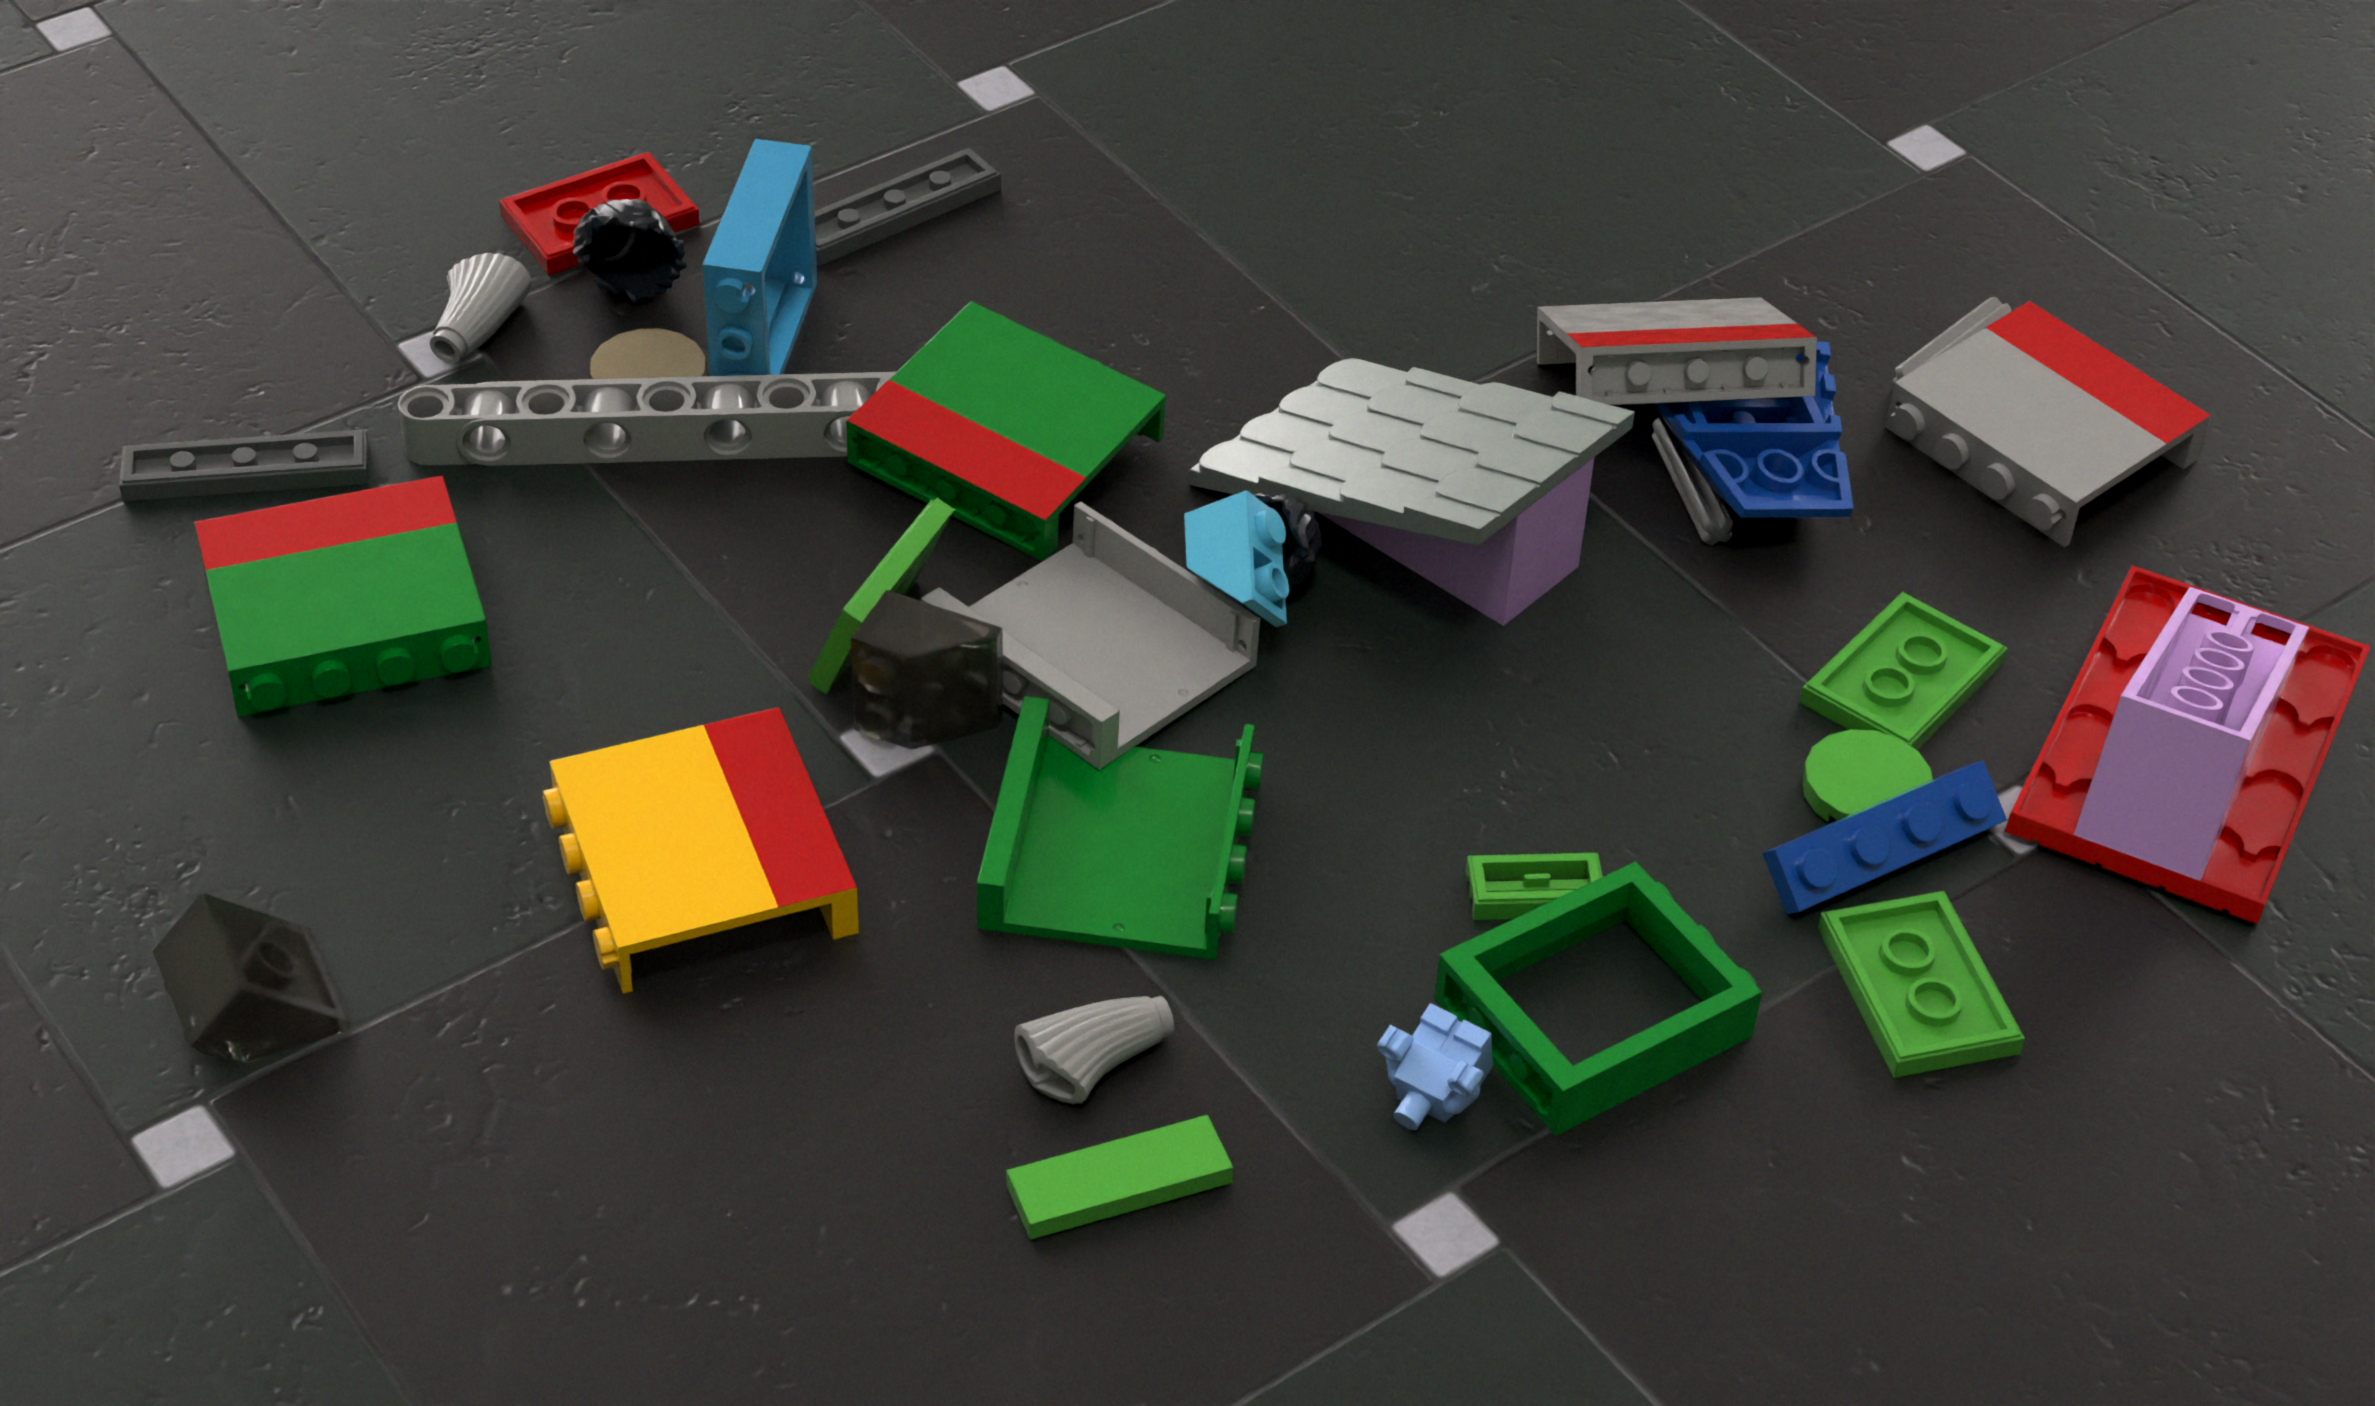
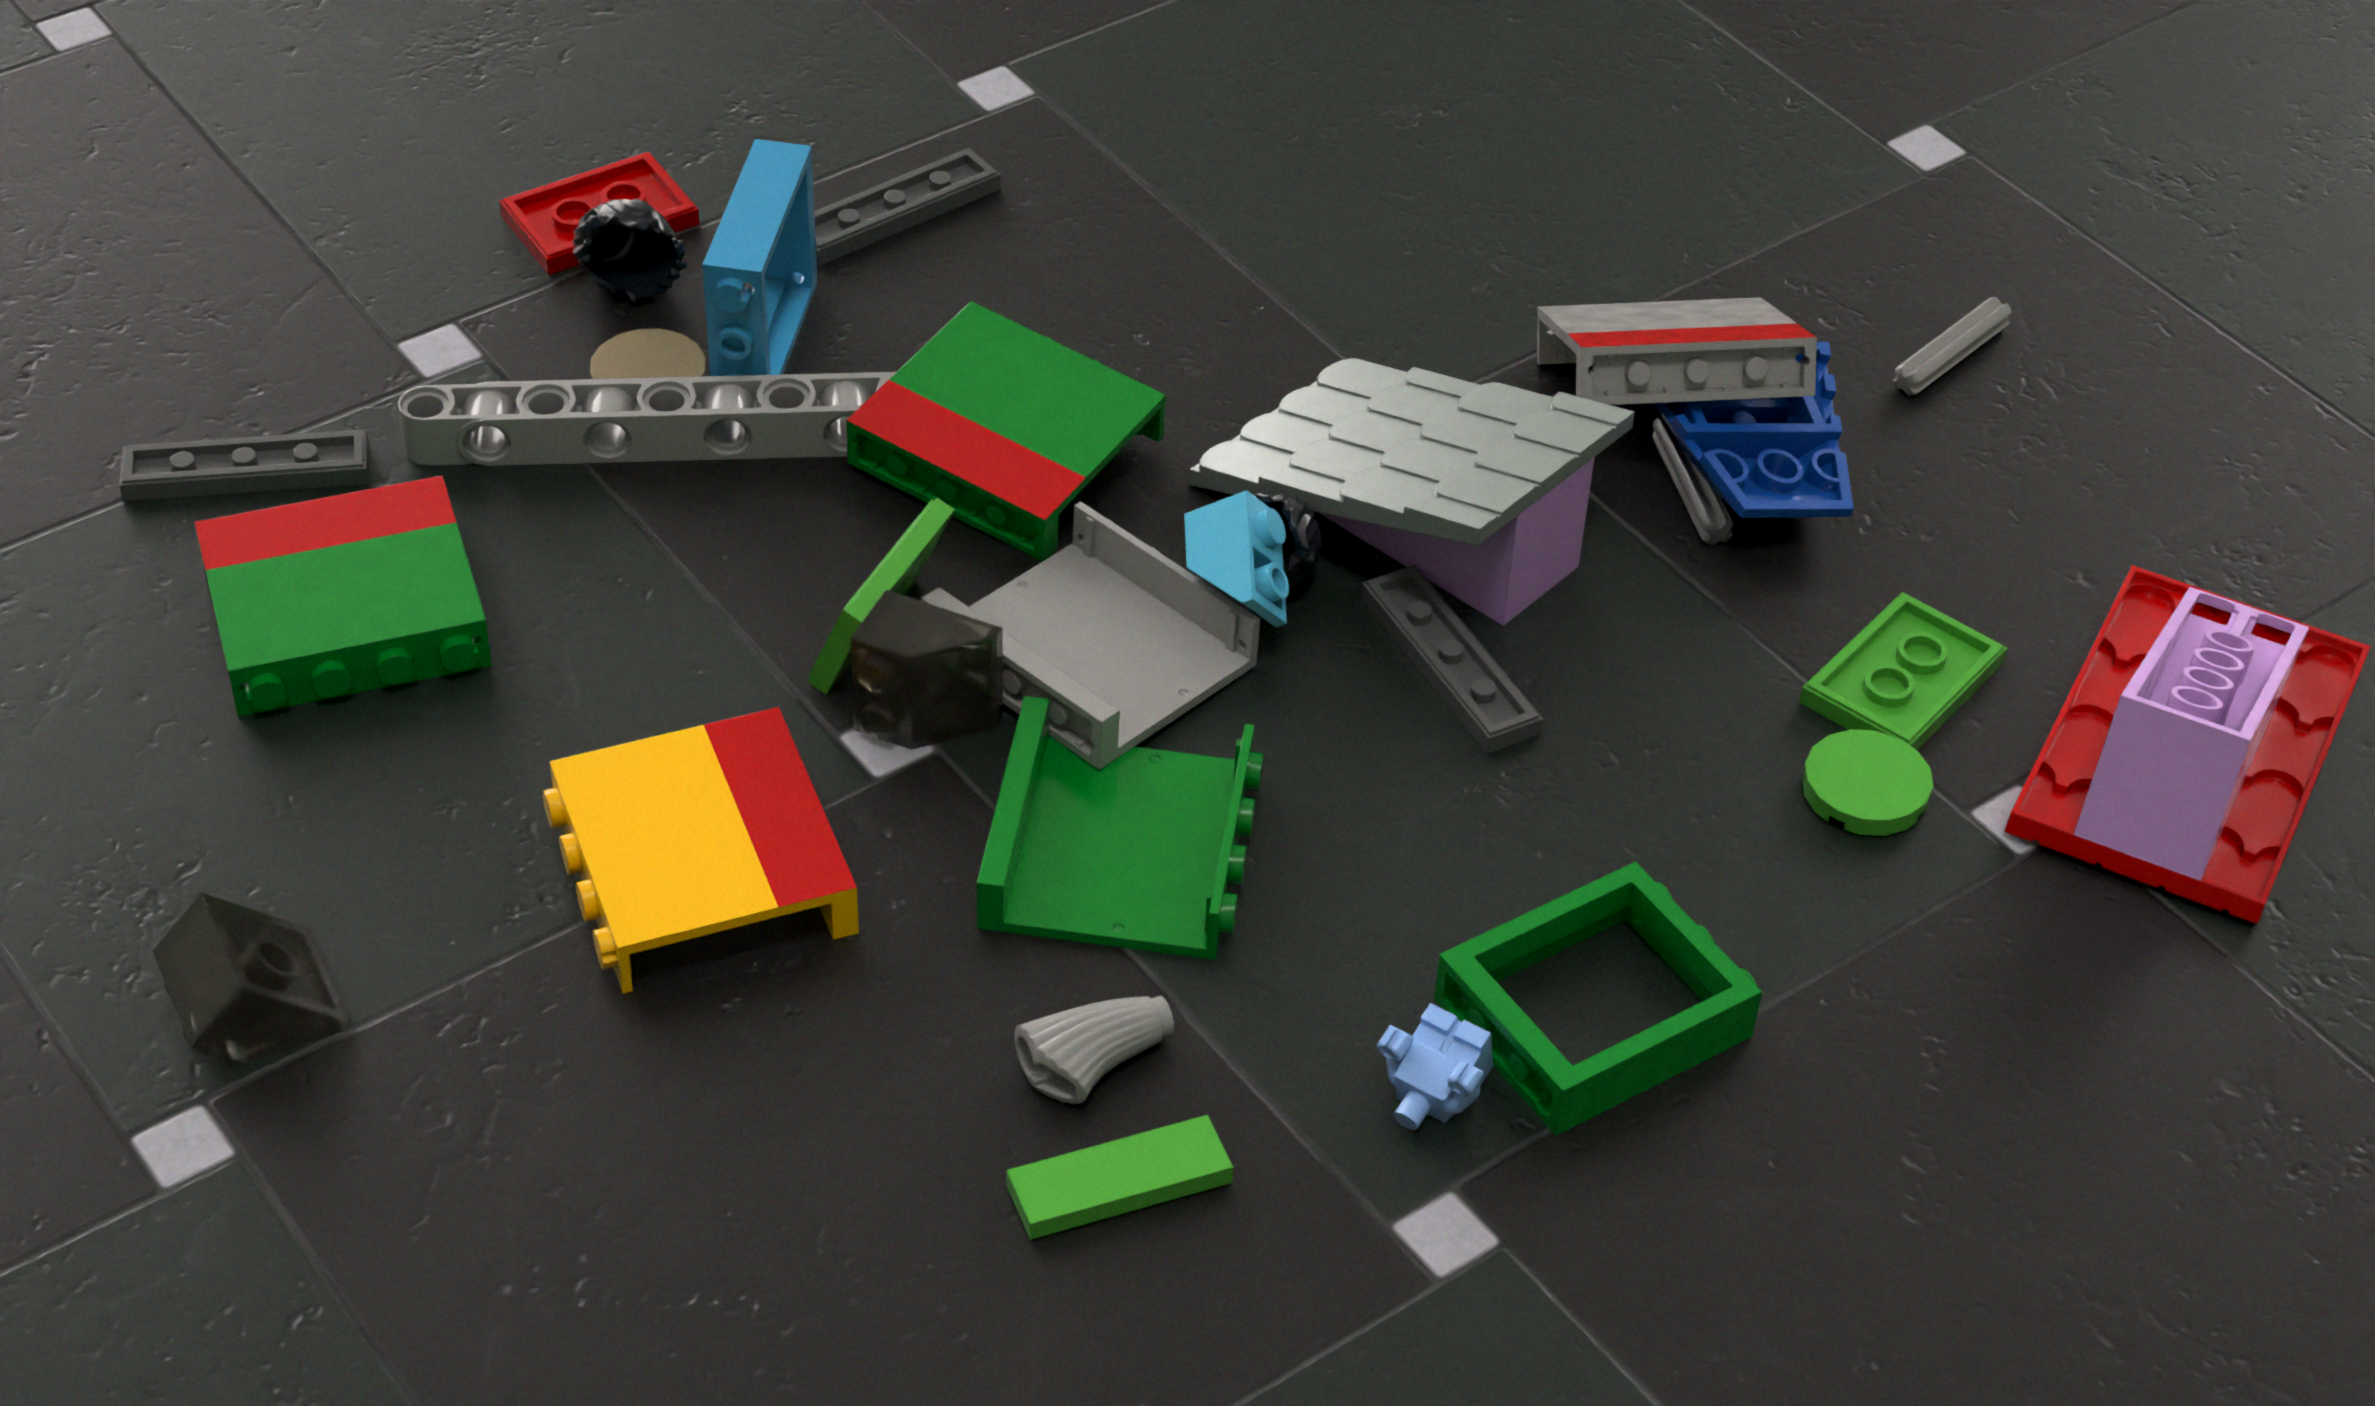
(480, 301): light grey piece -> none
(1451, 659): none -> dark grey tile
(1514, 898): bright green tile -> none
(1884, 837): blue plate -> none
(1920, 984): bright green tile -> none
(2041, 417): light grey panel -> none

